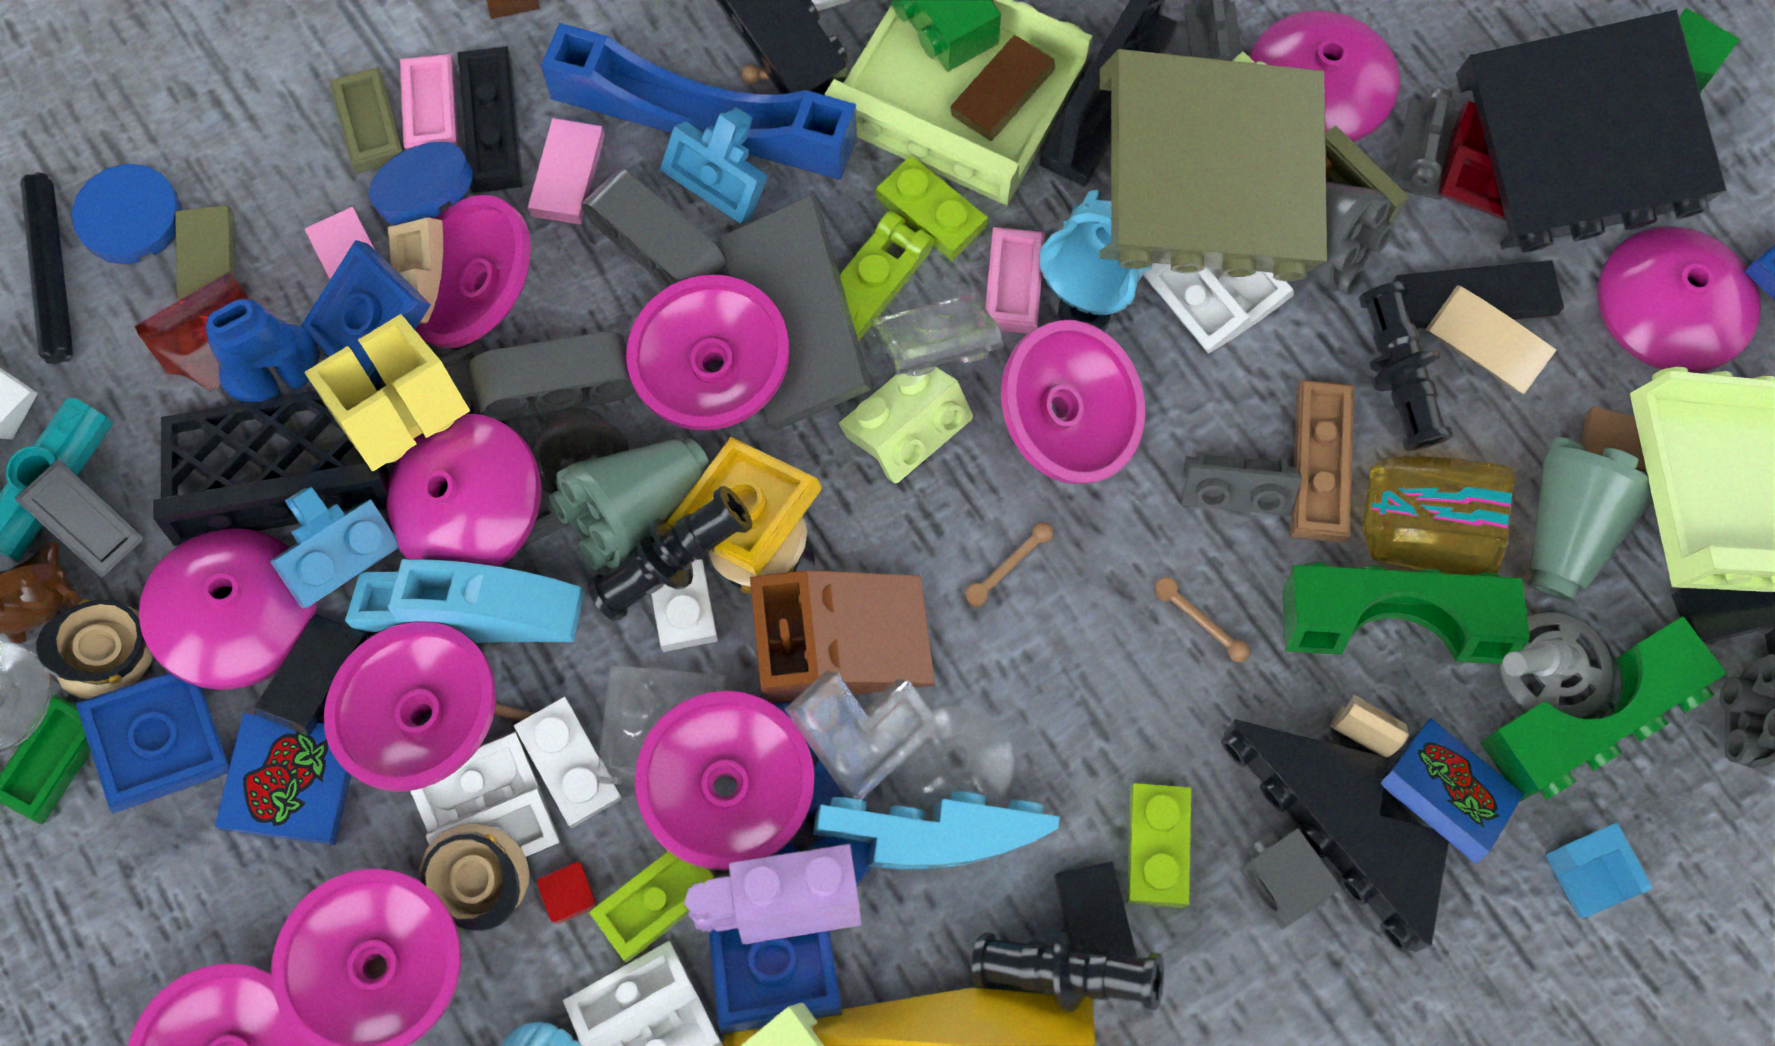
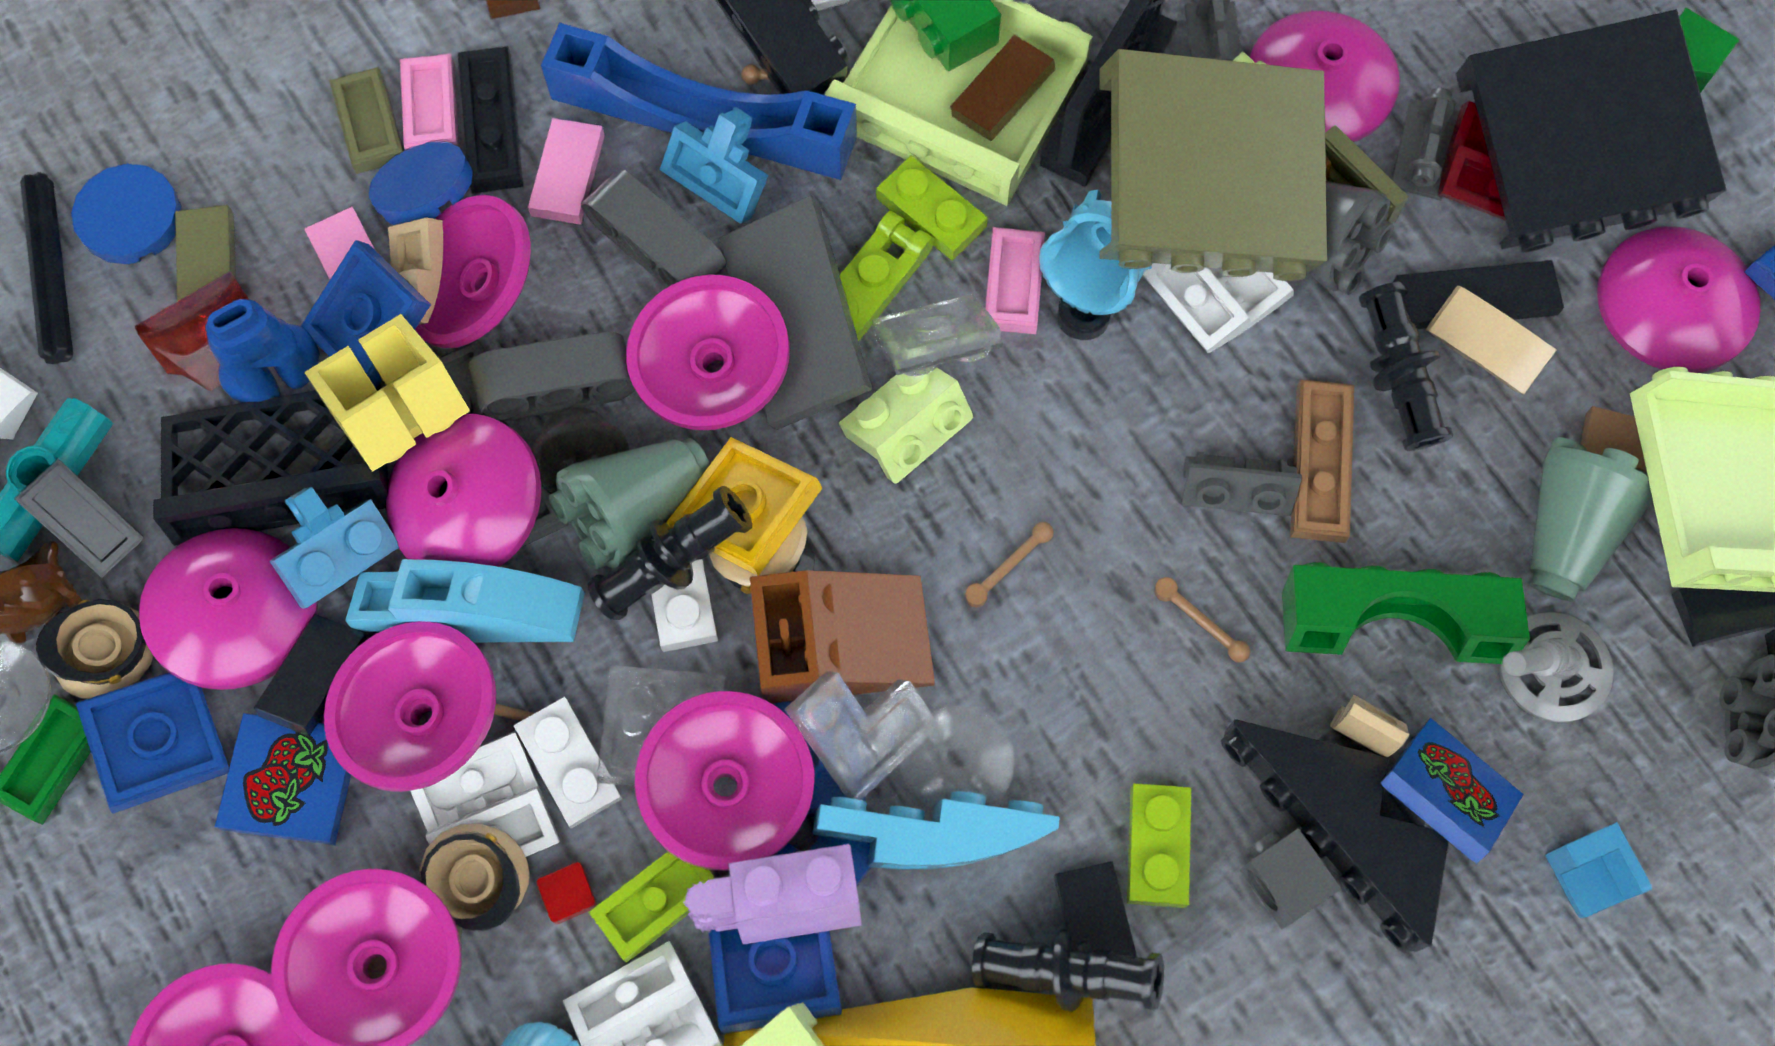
(1094, 399): dark pink dish -> none
(1439, 513): clear yellow slope -> none
(1655, 676): green arch -> none

